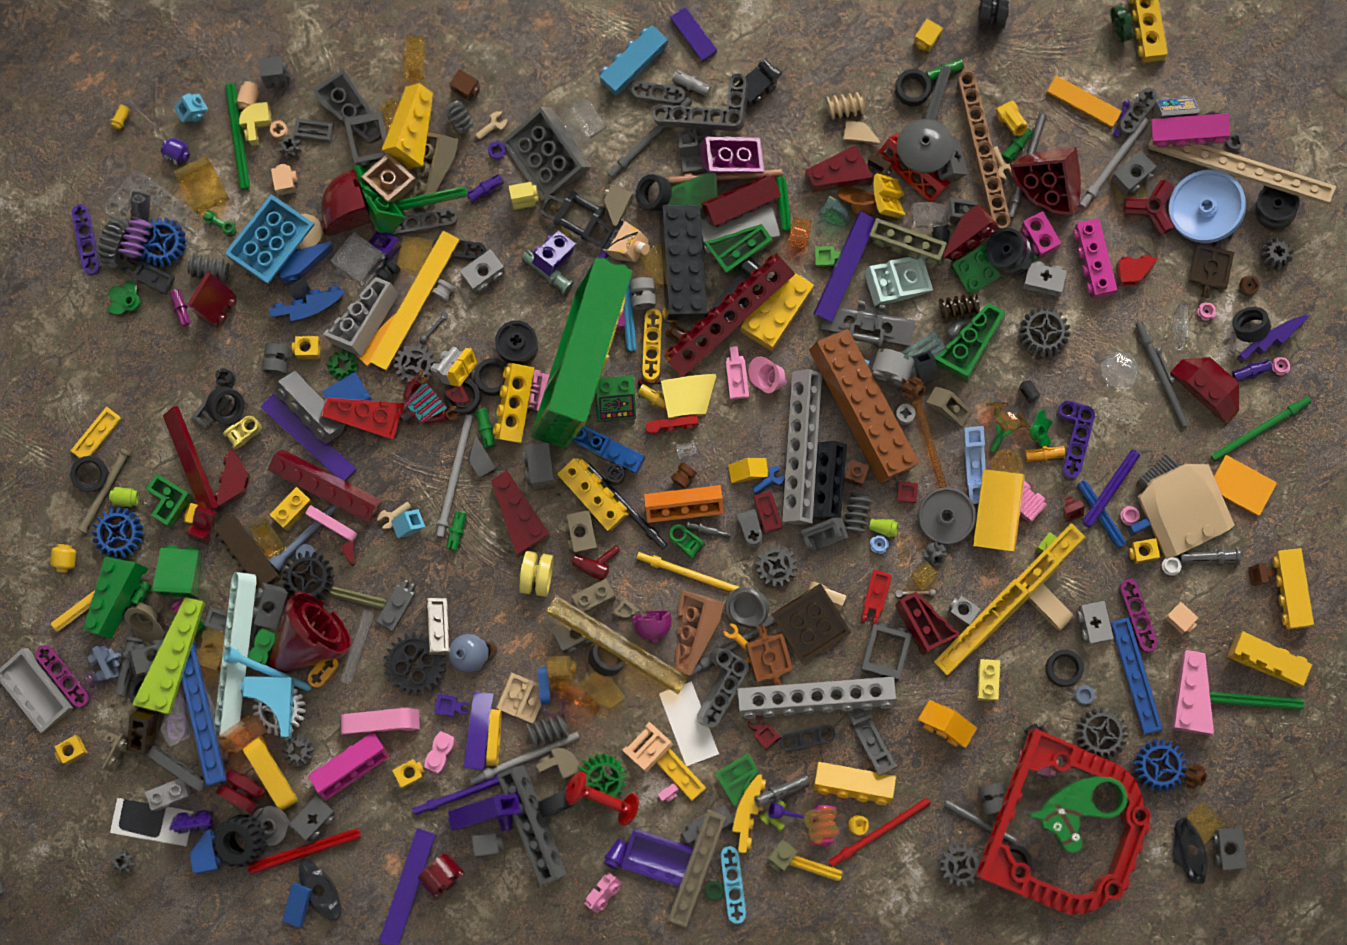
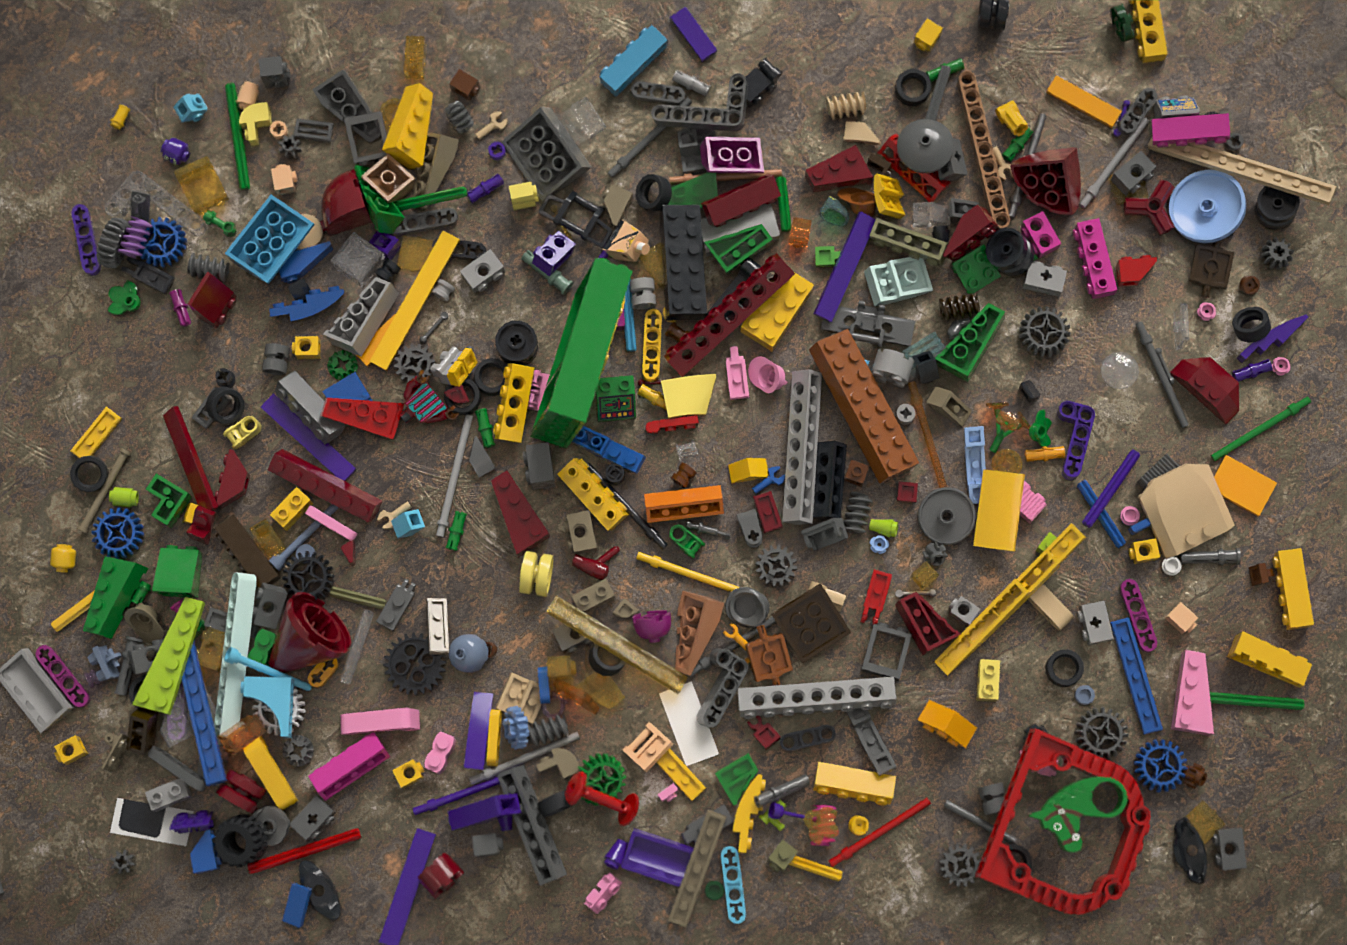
(448, 705): dark purple plate -> none
(516, 727): none -> medium blue gear
(913, 389): reddish brown gear -> none
(1073, 509): dark red tile -> none

